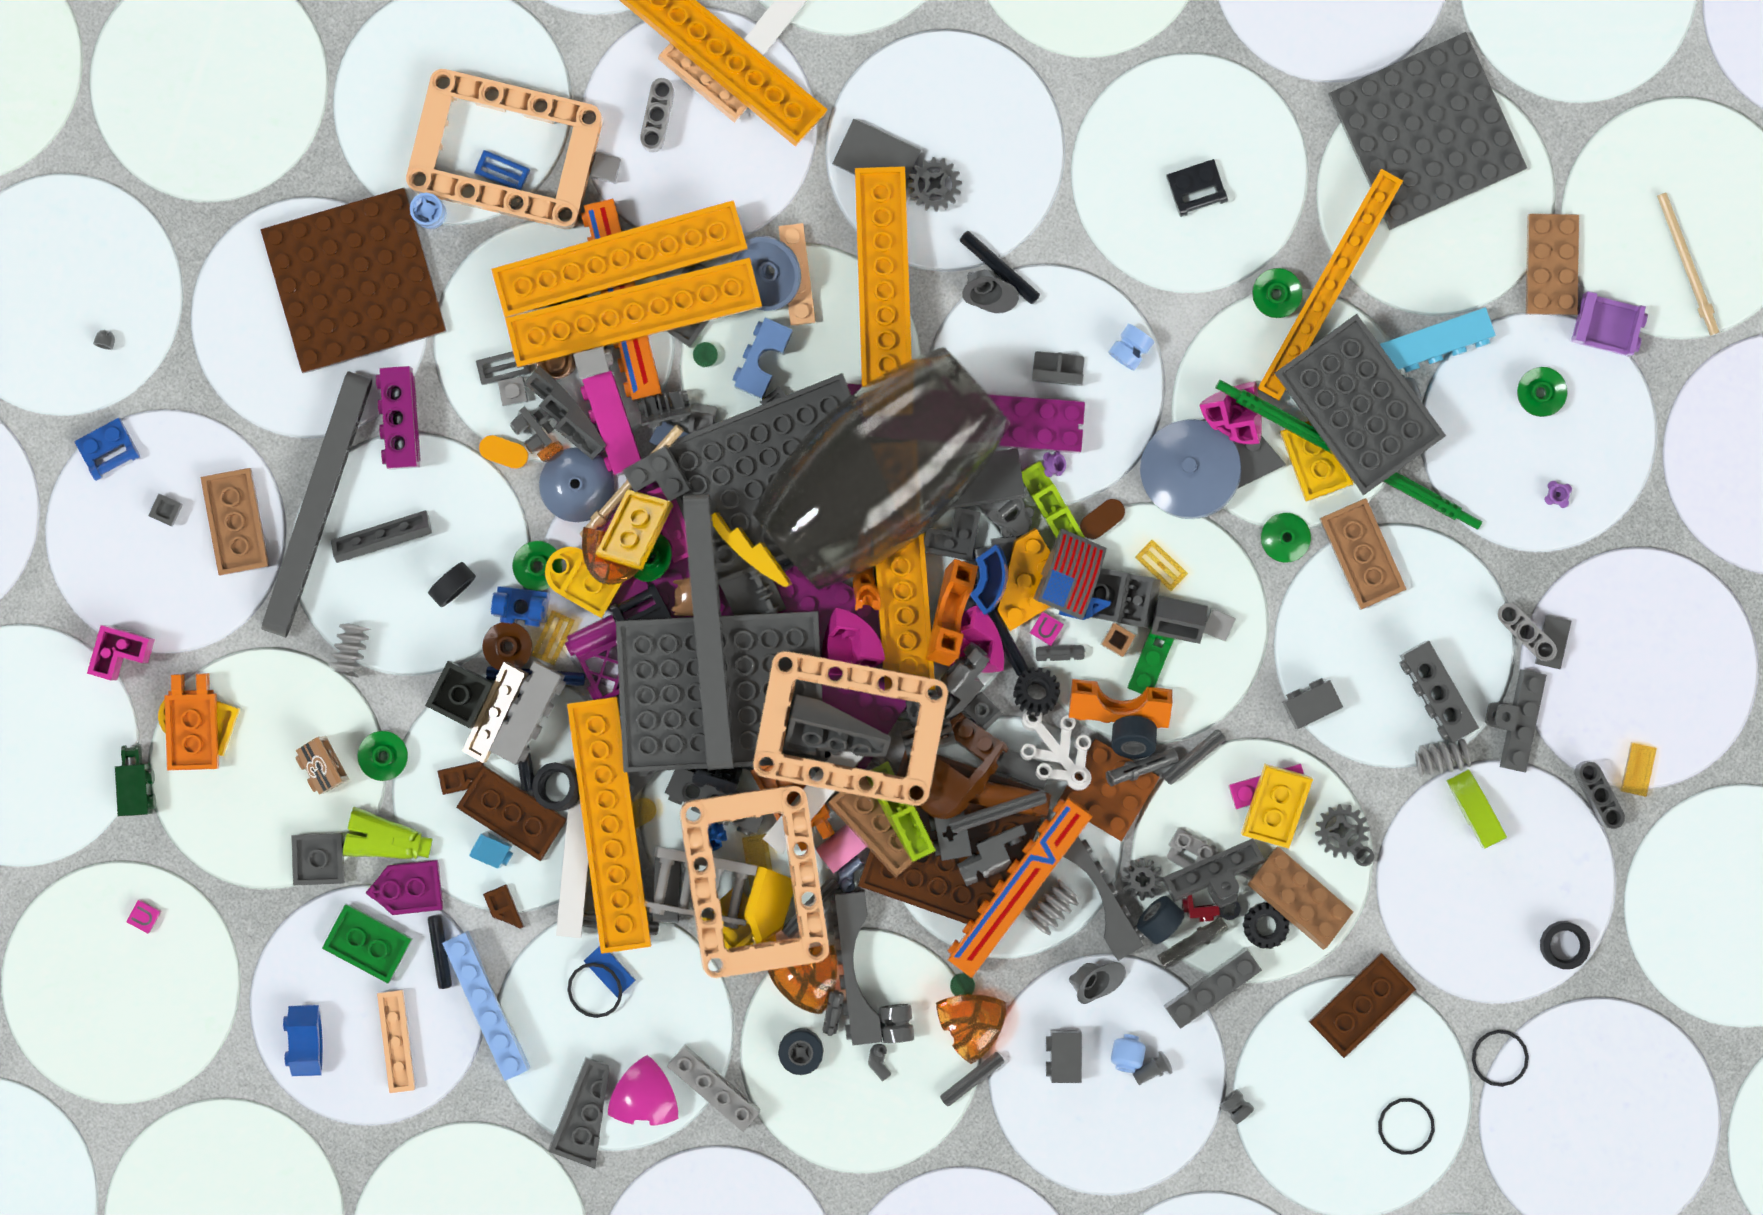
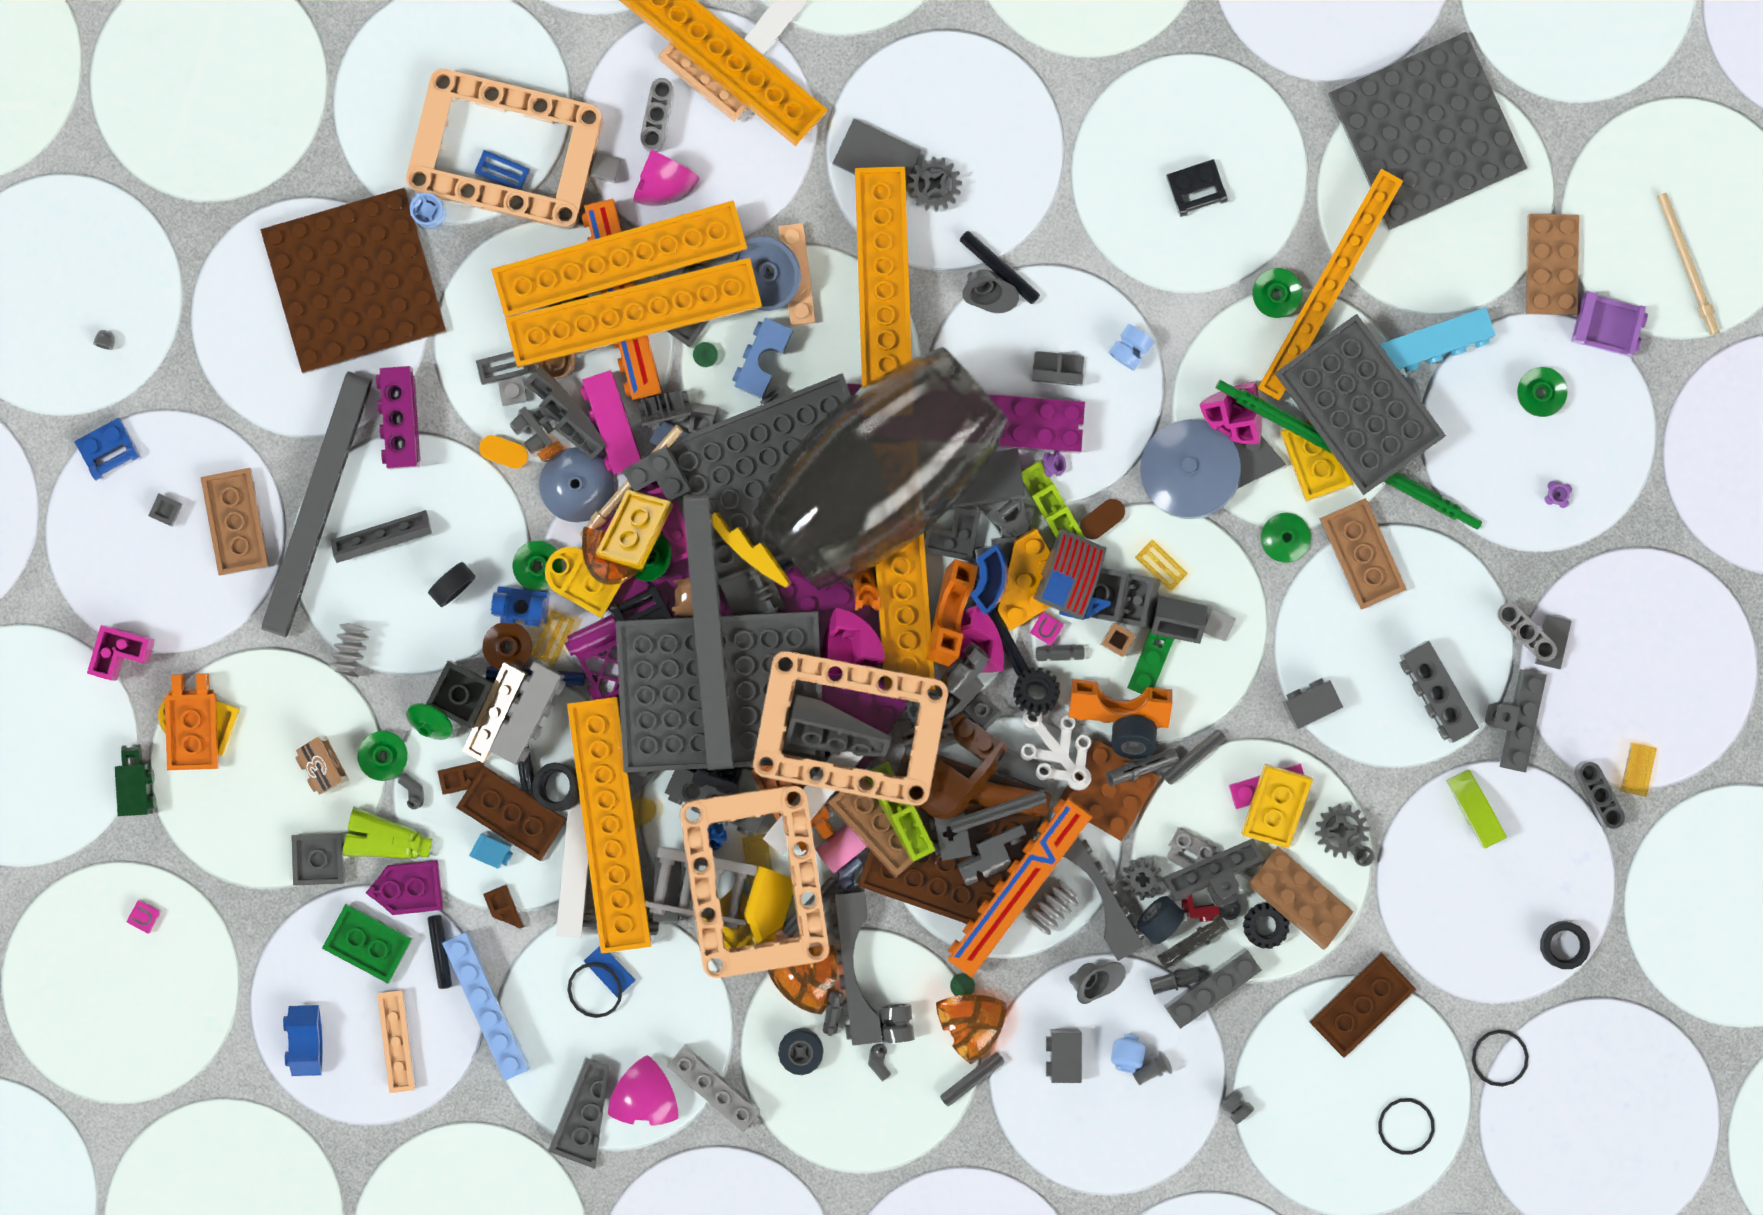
(415, 791): none -> dark grey arm
(429, 721): none -> green dish
(593, 361): light grey brick -> none
(663, 181): none -> dark pink brick
(1174, 980): none -> dark grey axle
(1442, 757): light grey piece -> none

